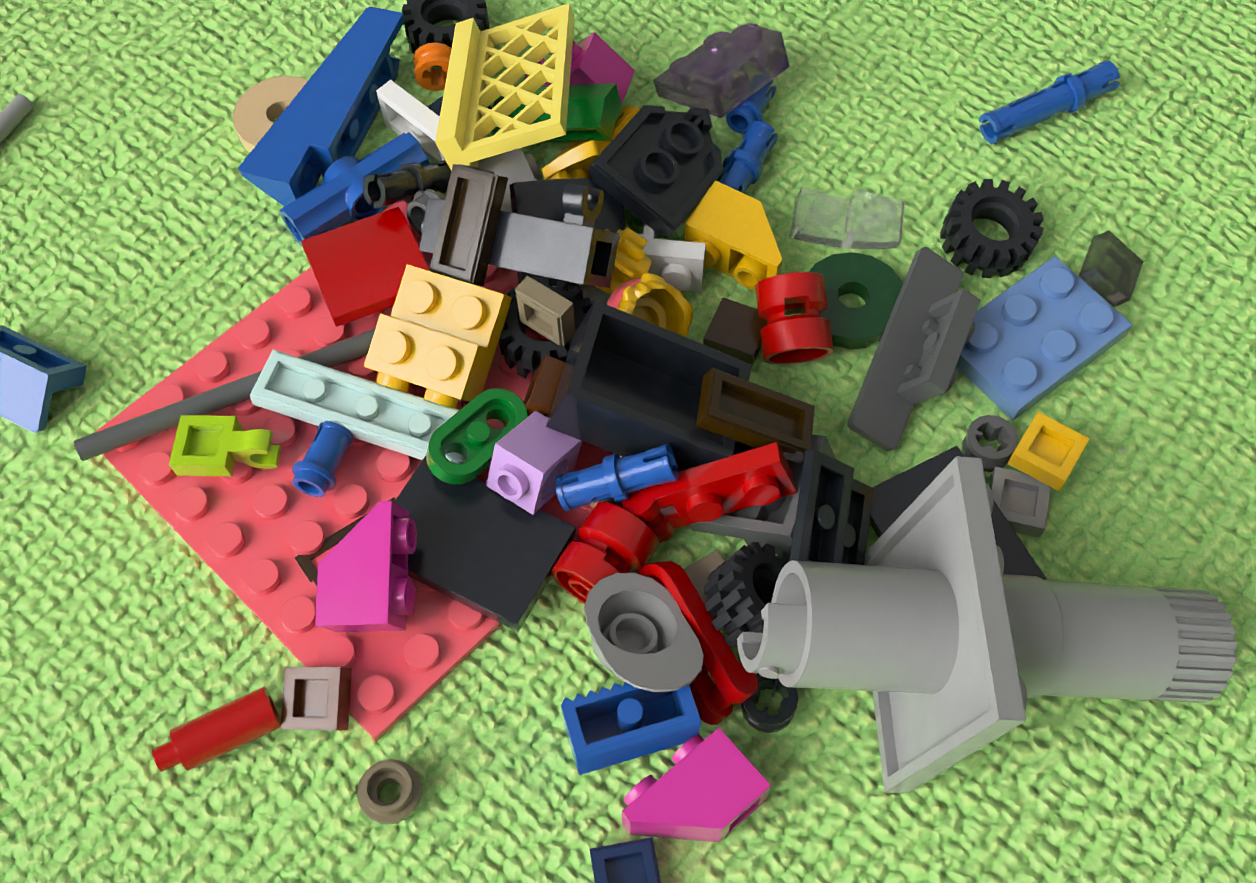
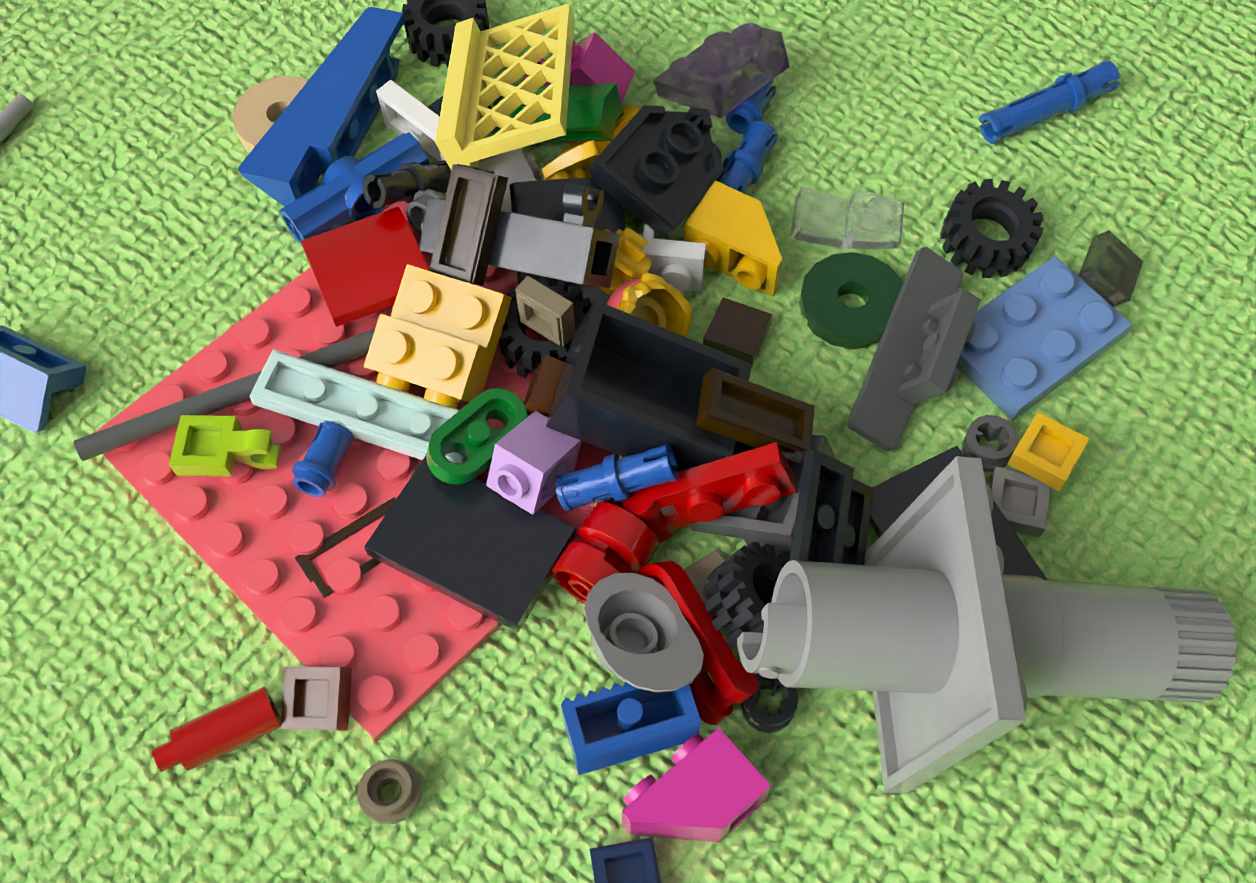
(366, 574): dark pink slope -> none
(432, 55): orange bush -> none
(796, 336): red wheel -> none

